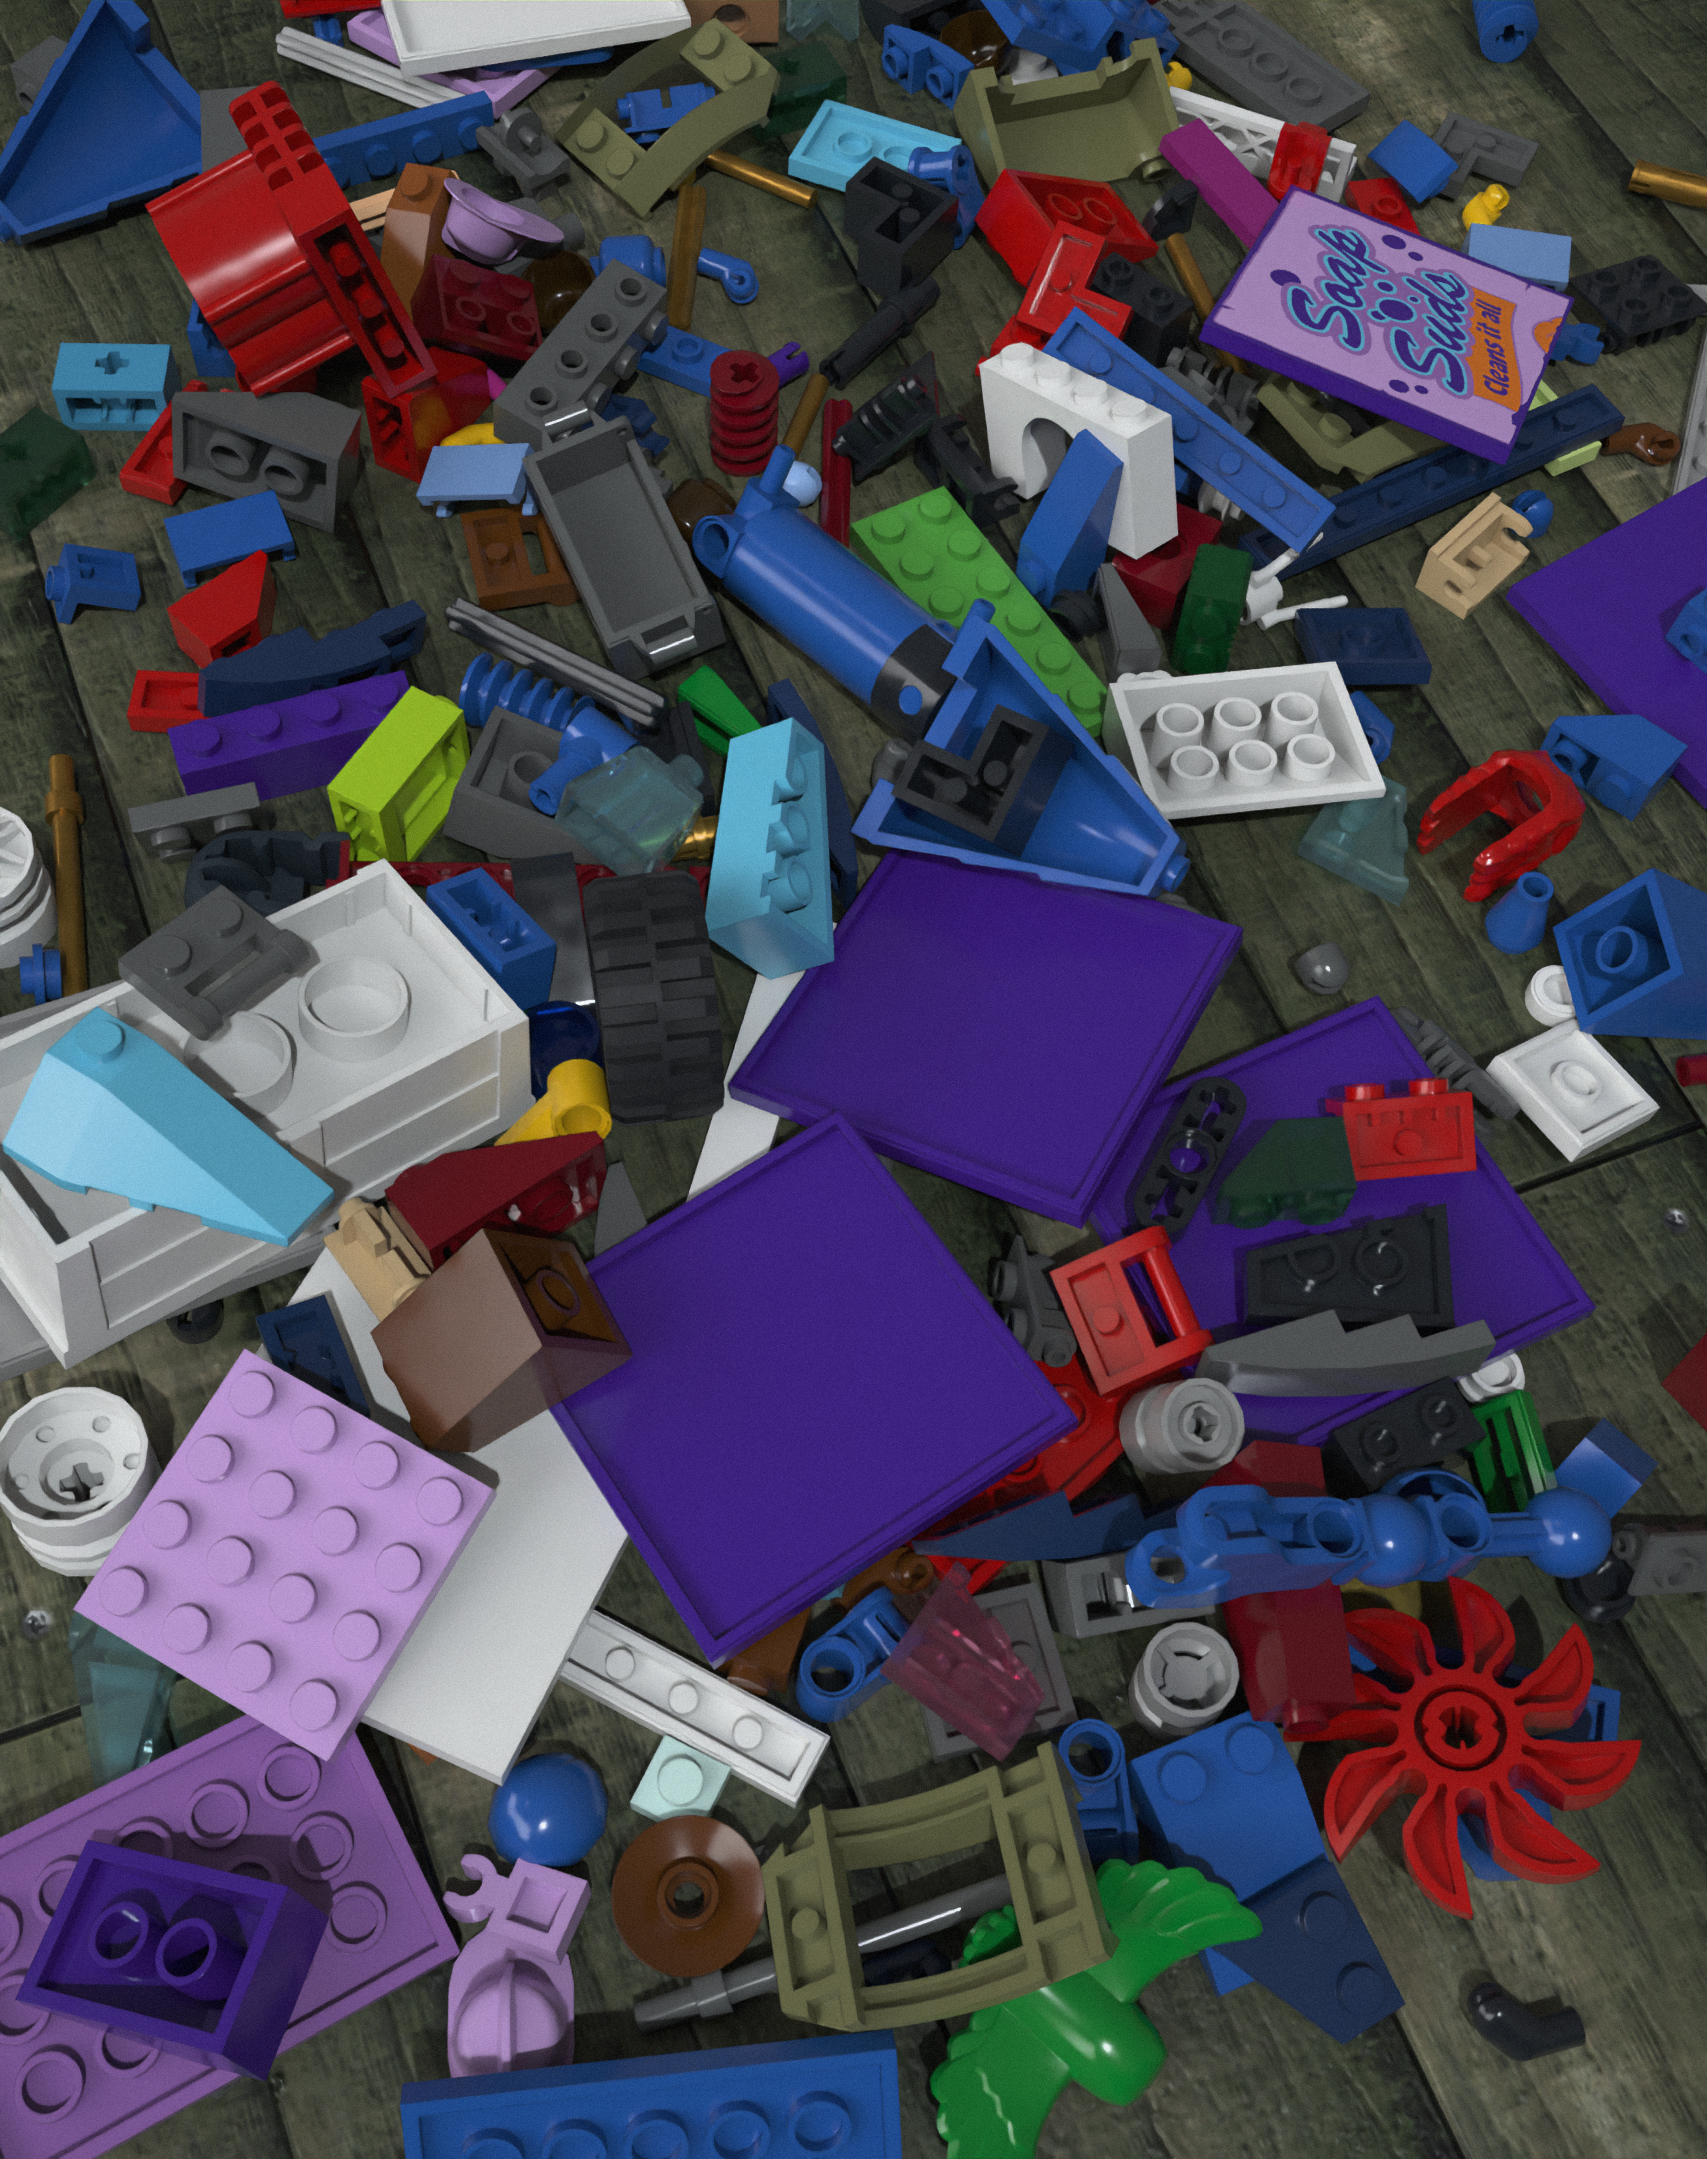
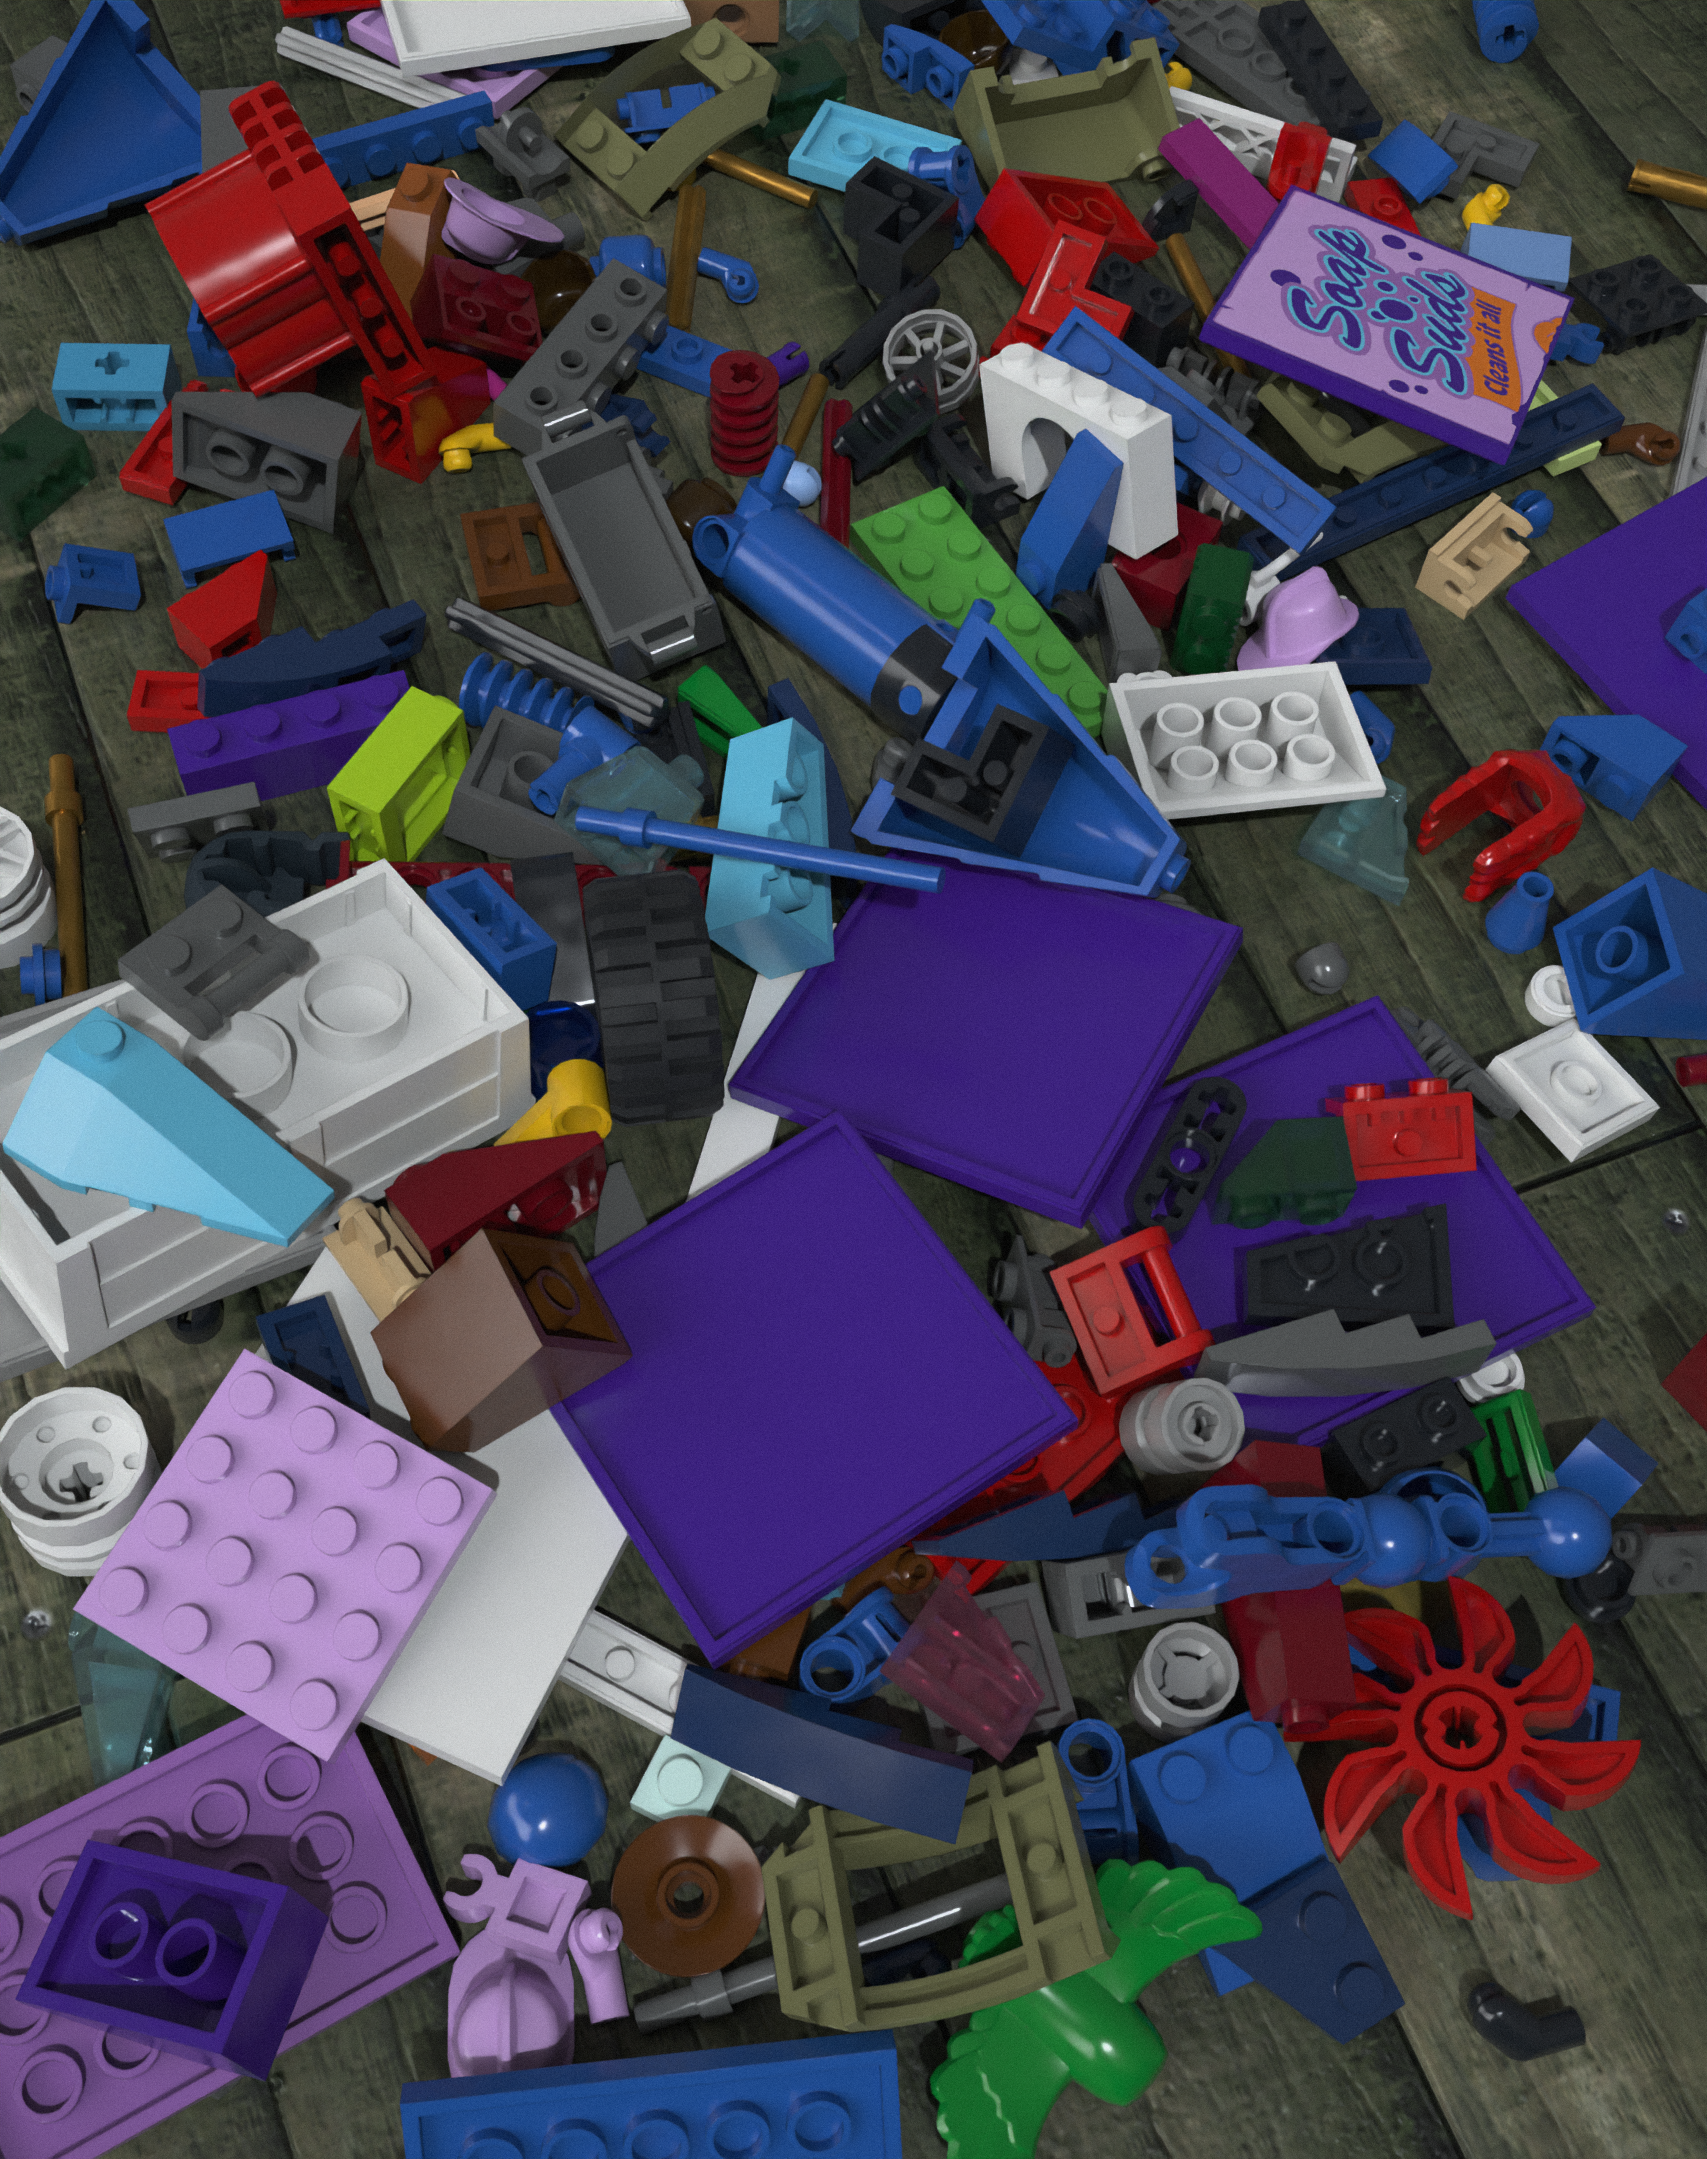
(477, 474): medium blue hinge -> none
(594, 1946): none -> lavender arm
(643, 829): none -> blue bar
(821, 1754): none -> dark blue slope
(940, 323): none -> light grey wheel
(1298, 622): none -> lavender piece
(1320, 71): none -> black plate

